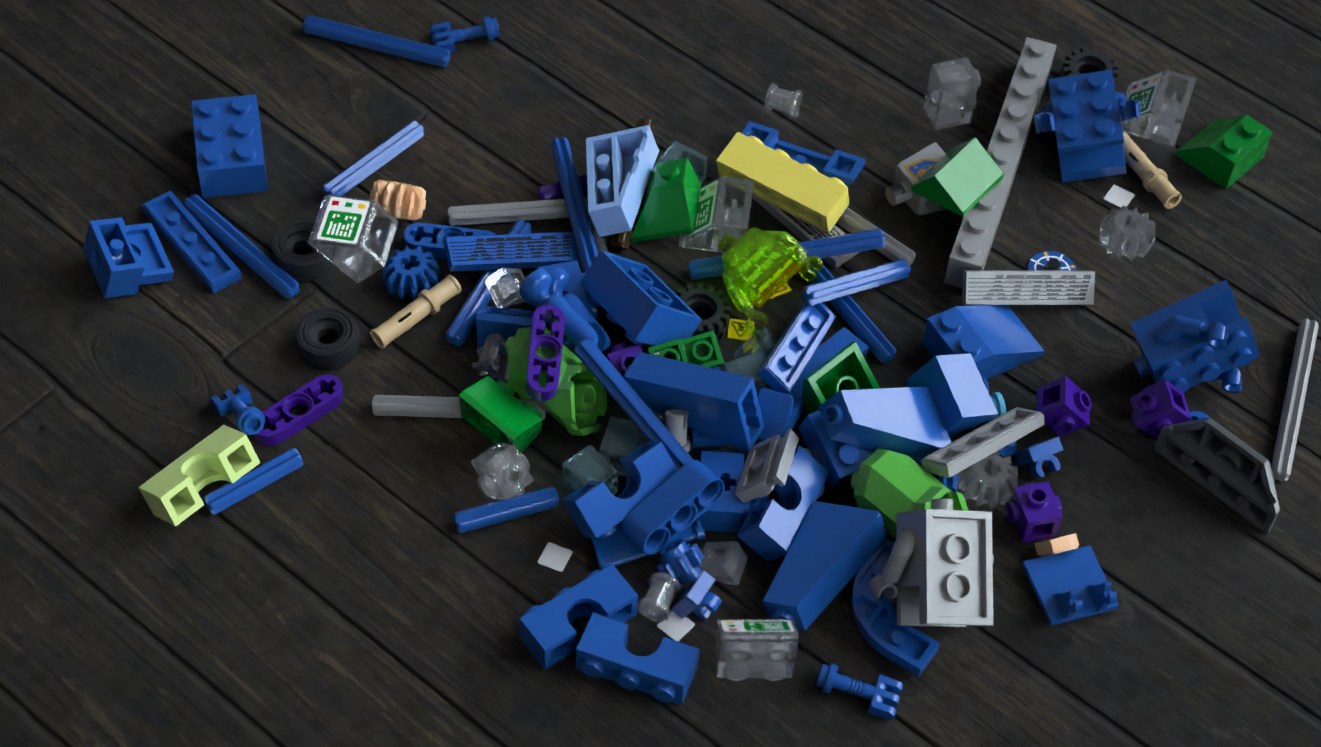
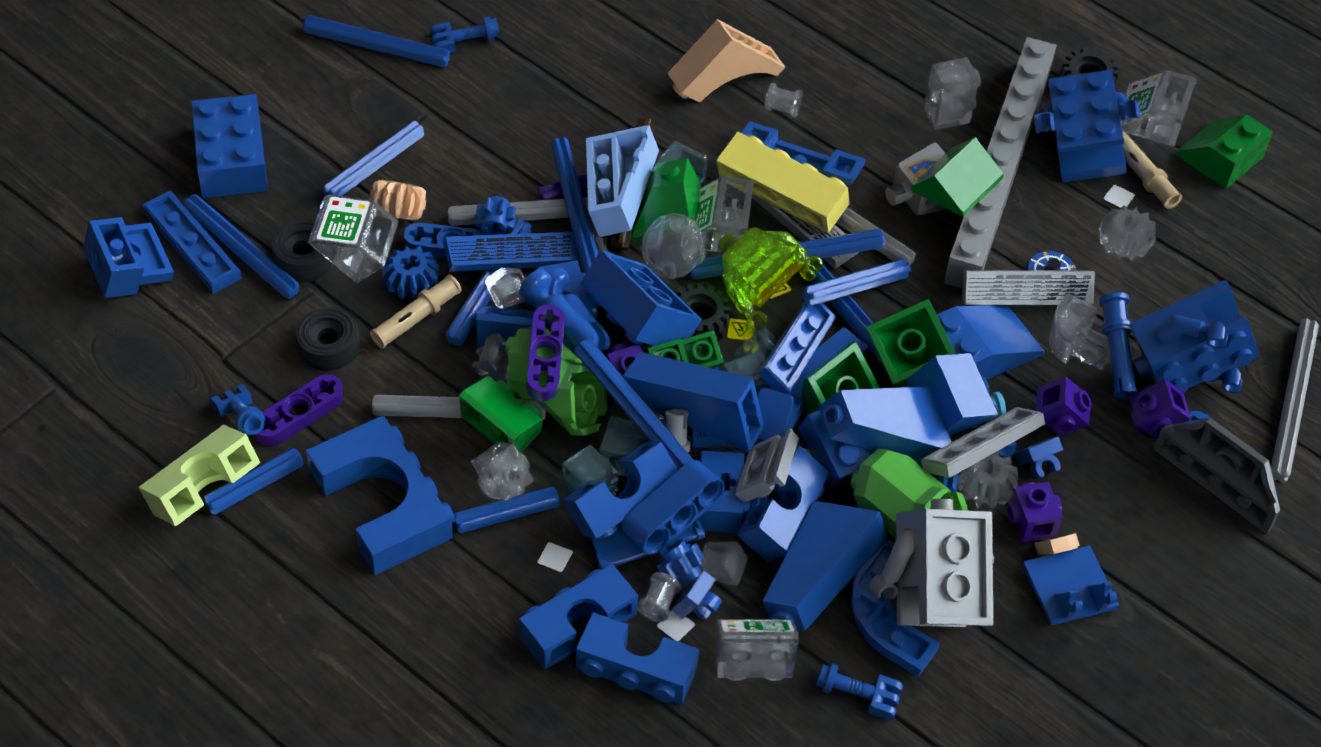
(380, 452): none -> blue arch
(495, 216): none -> blue gear
(673, 246): none -> clear dish
(718, 58): none -> light nougat arch
(909, 341): none -> green slope
(1073, 334): none -> clear brick
(1117, 329): none -> blue pin

